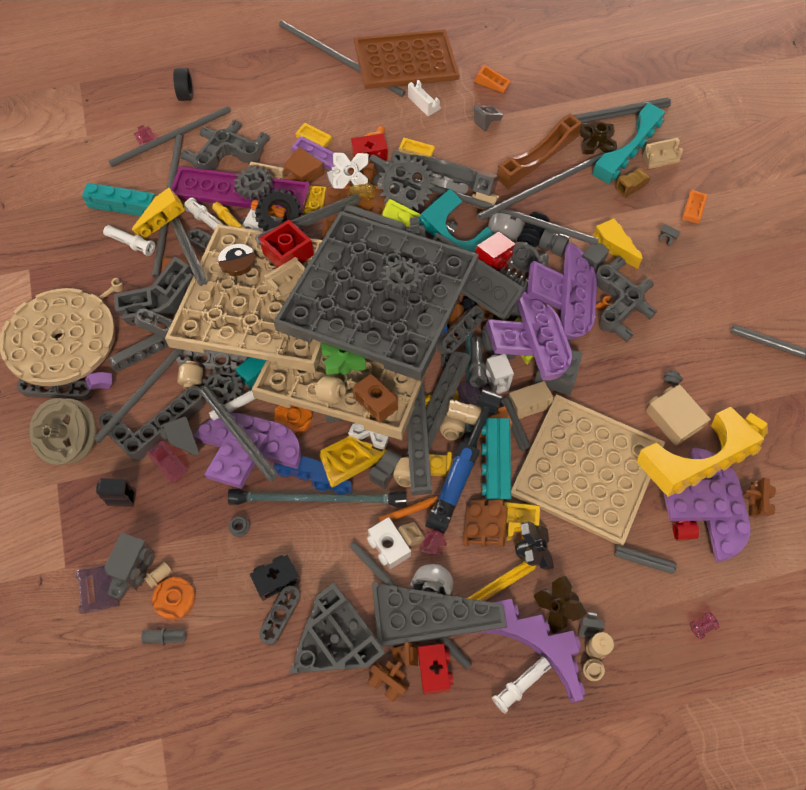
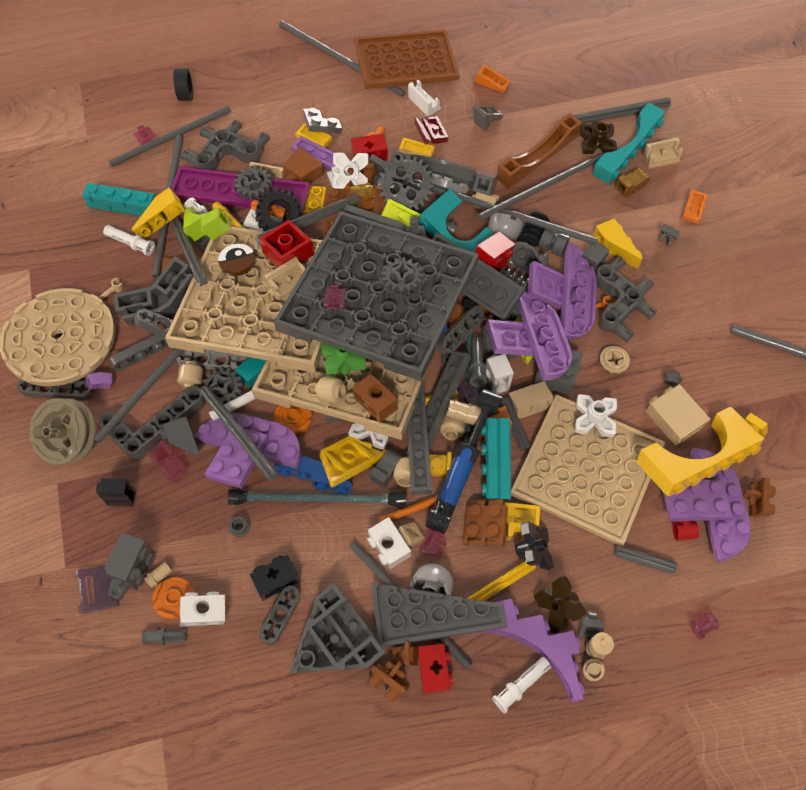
(191, 617): none -> white brick
(209, 224): none -> lime arch
(316, 123): none -> flat silver plate
(334, 297): none -> clear pink tile
(431, 130): none -> plate
(595, 414): none -> white plant
(618, 354): none -> tan gear

